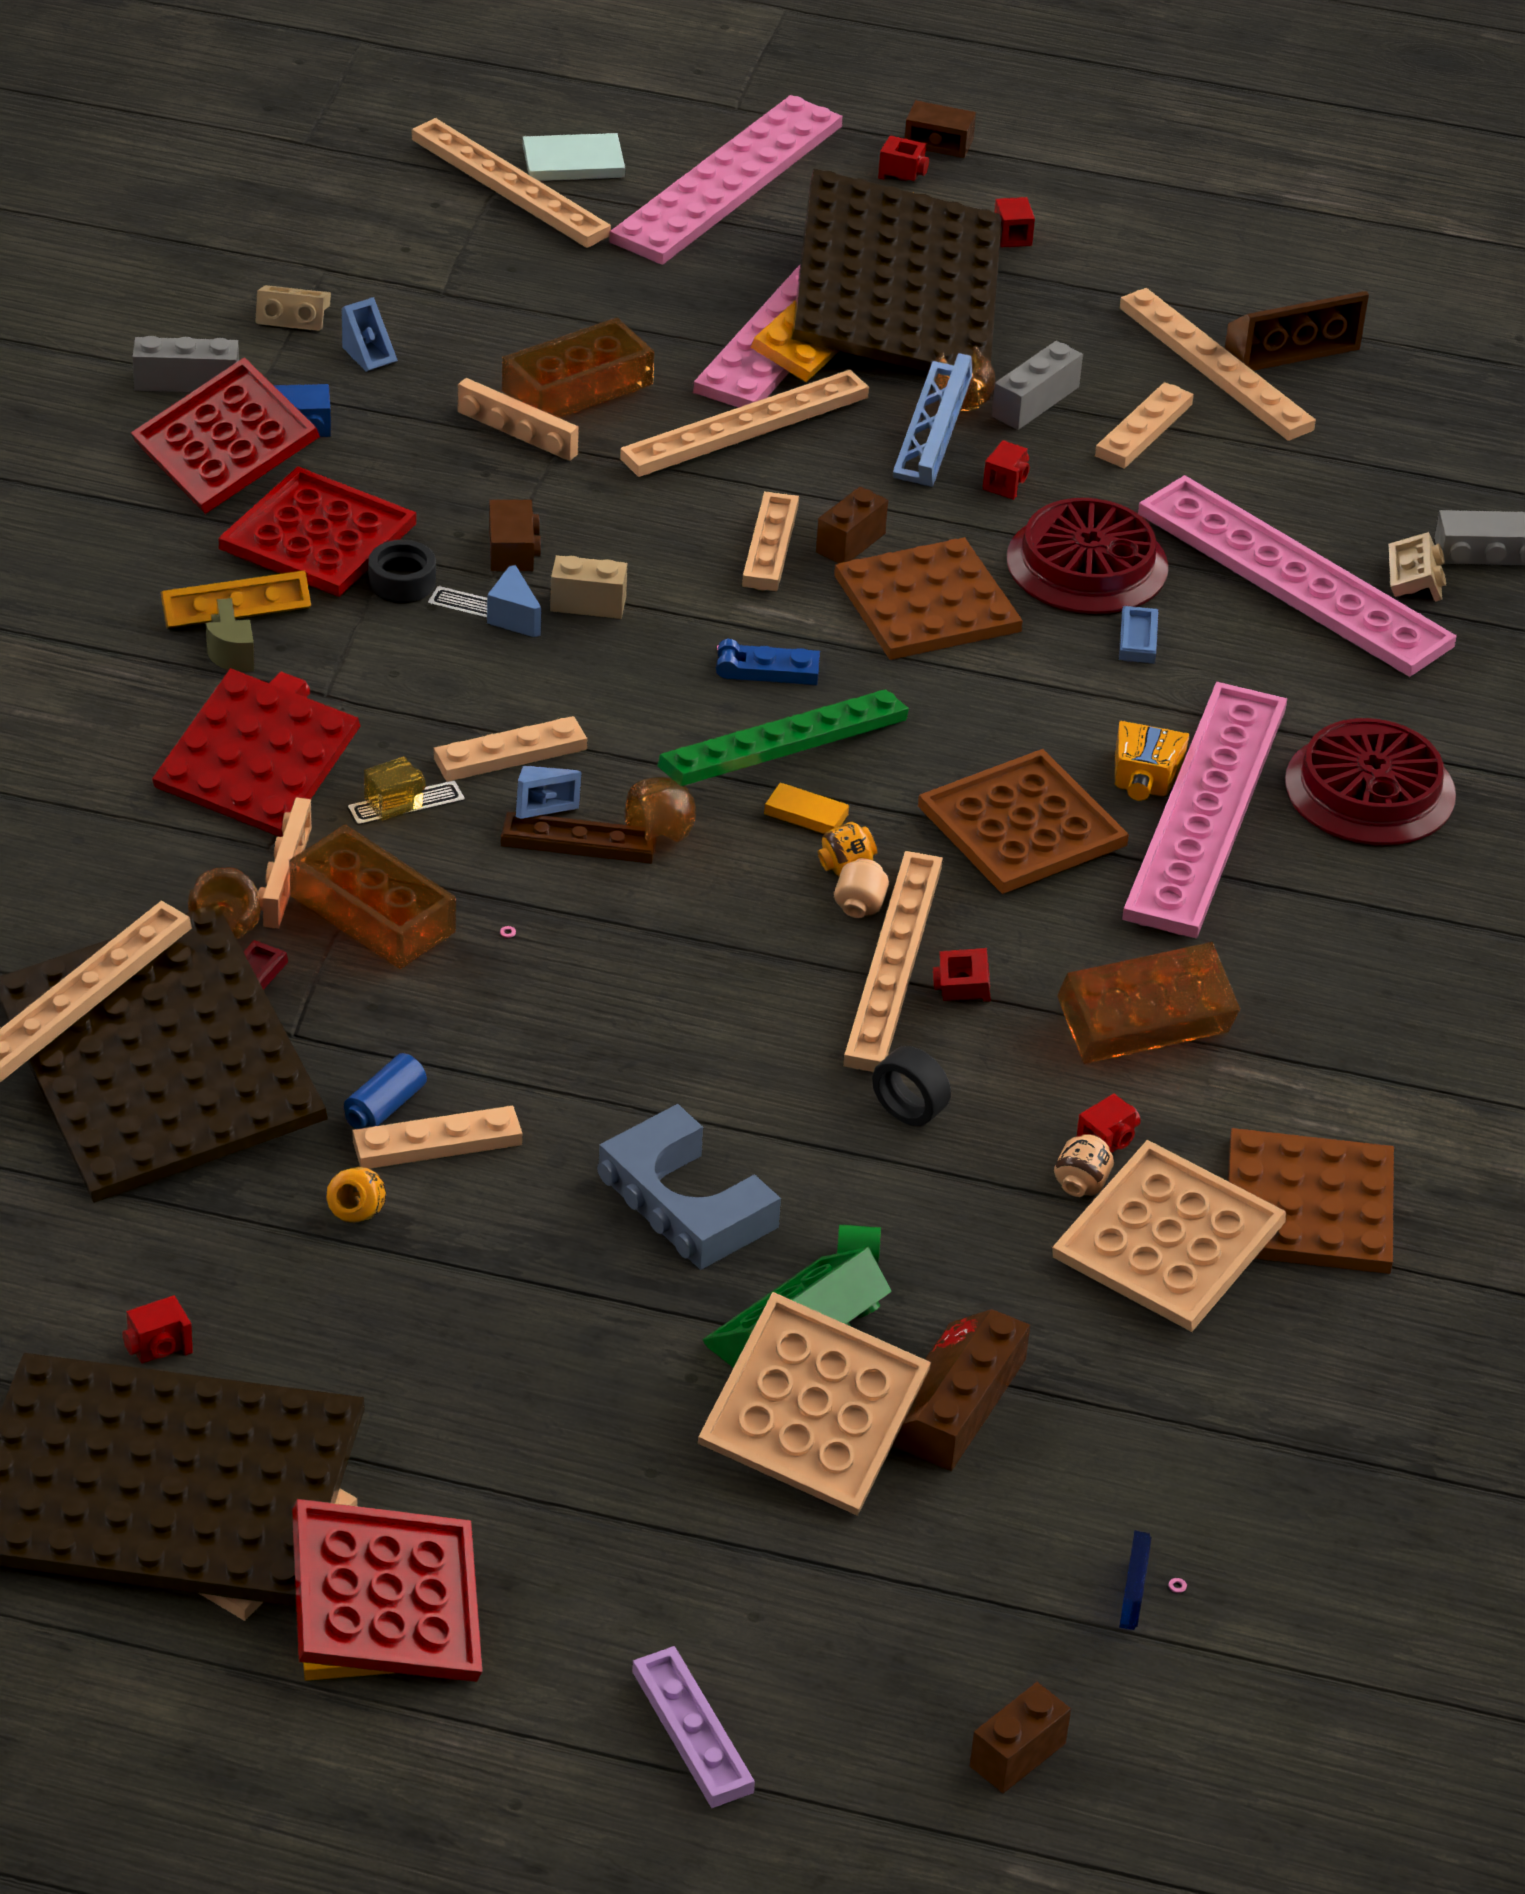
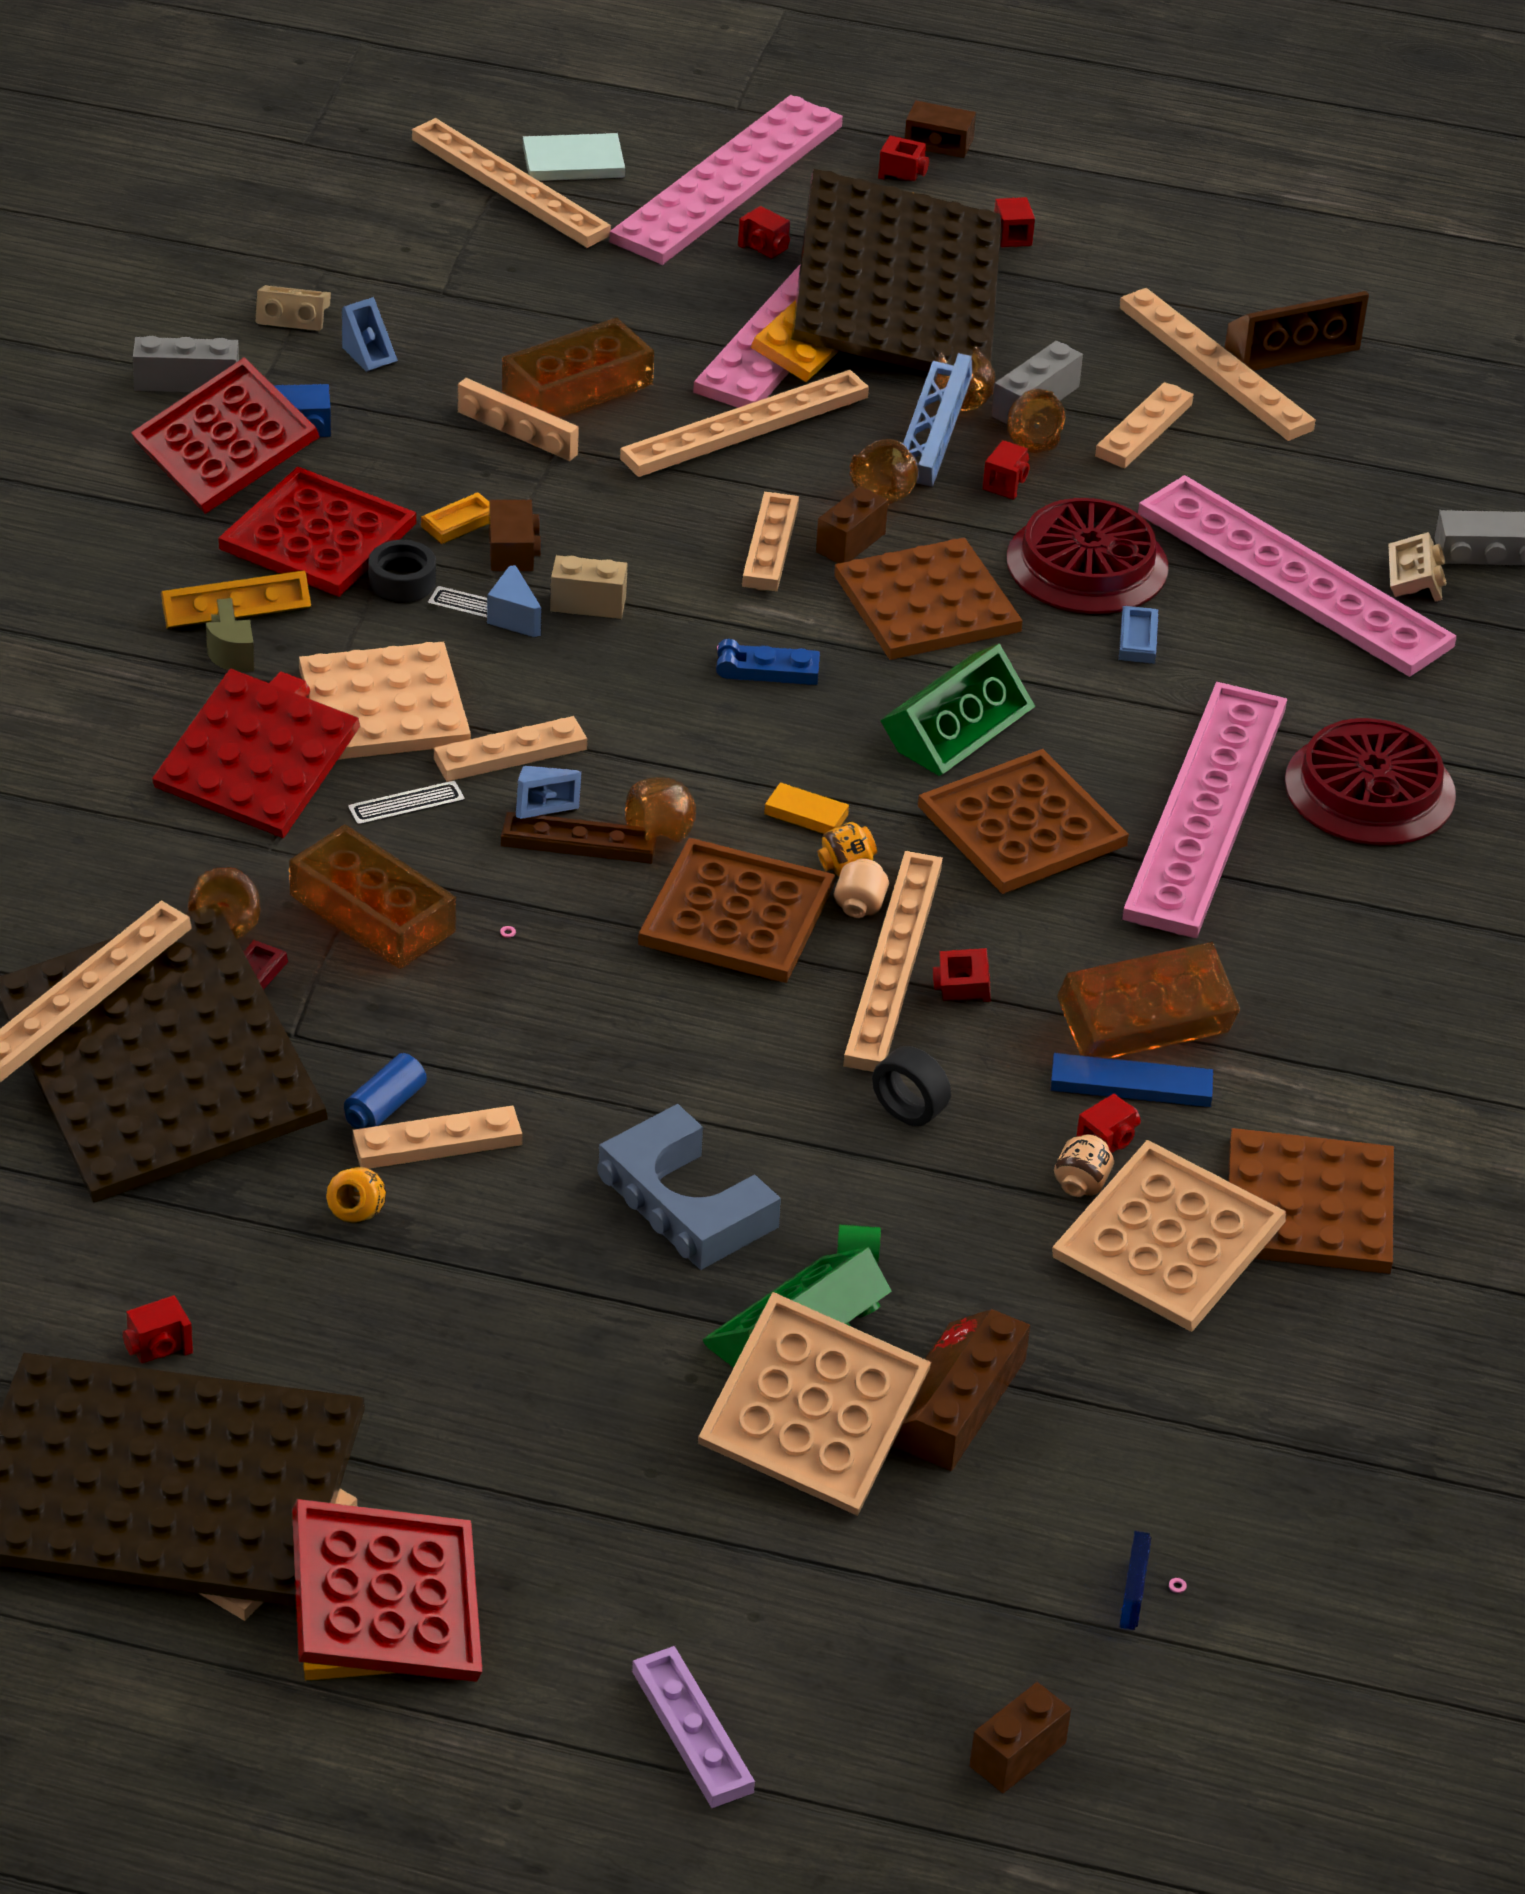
(295, 832): light nougat plate -> none
(394, 788): clear yellow brick -> none
(397, 692): none -> light nougat plate
(457, 518): none -> light orange tile
(737, 910): none -> dark orange plate
(764, 232): none -> red brick
(782, 737): green plate -> none
(880, 469): none -> clear orange piece
(959, 711): none -> green slope
(1041, 408): none -> clear orange piece
(1132, 1079): none -> blue tile
(1148, 759): light orange torso -> none

